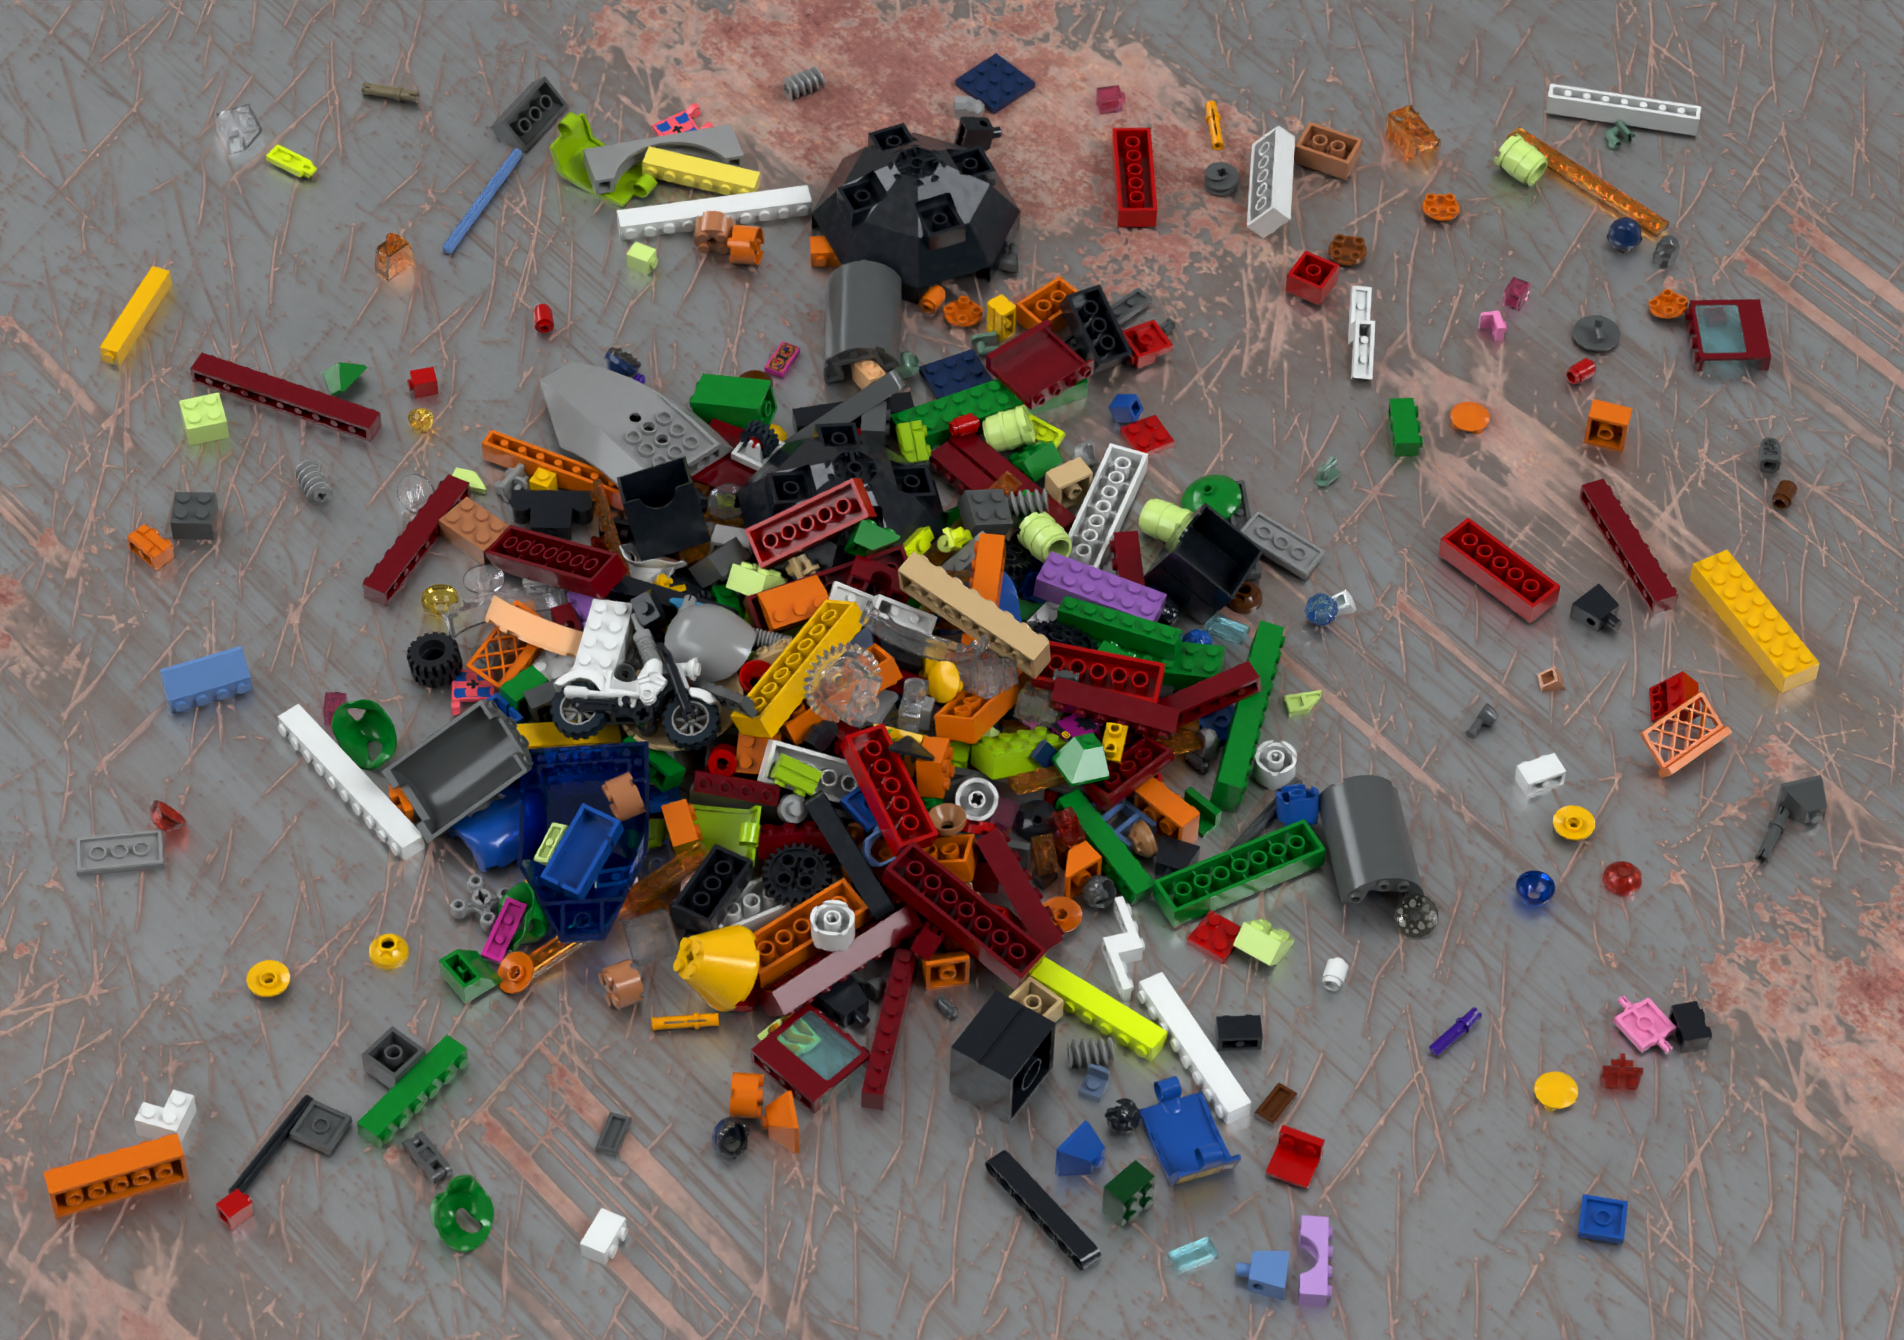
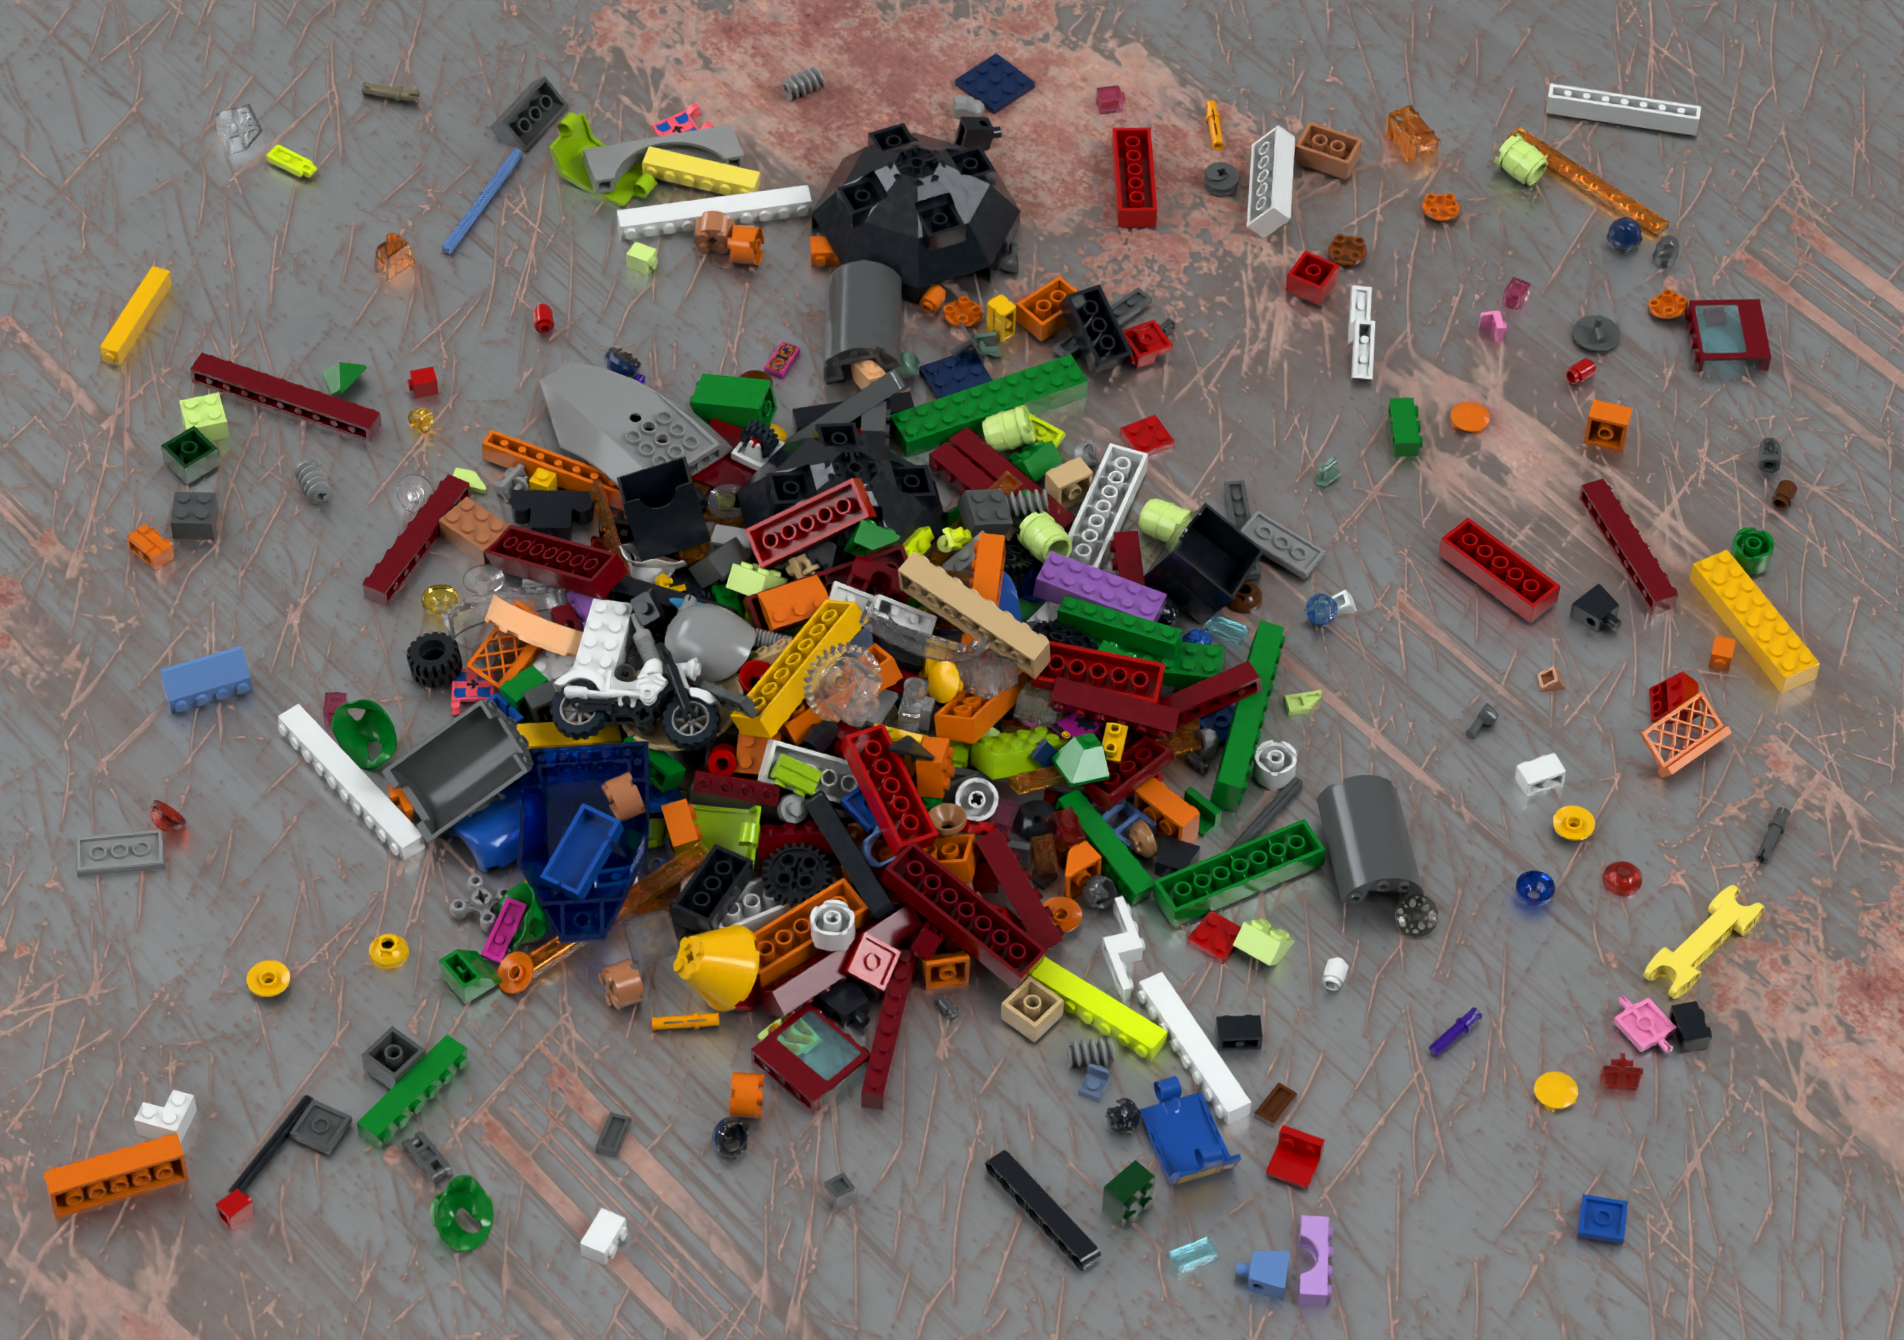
(190, 455): none -> dark green brick
(550, 843): yellowish green slope -> none
(782, 1122): orange slope -> none
(841, 1191): none -> dark grey panel
(872, 961): none -> plate
(912, 441): lime brick -> none
(964, 425): red brick -> none
(971, 342): none -> dark grey shield
(1002, 1057): black piece -> none
(1037, 365): dark red panel -> none
(1066, 675): dark grey piece -> none
(1080, 1152): blue slope -> none
(1126, 408): blue brick -> none
(1217, 491): green dish -> none
(1297, 803): blue brick -> none
(1621, 129): sand green piece -> none
(1682, 963): none -> light yellow piece
(1722, 653): none -> orange brick
(1752, 550): none -> green brick
(1803, 799): dark grey slope -> none

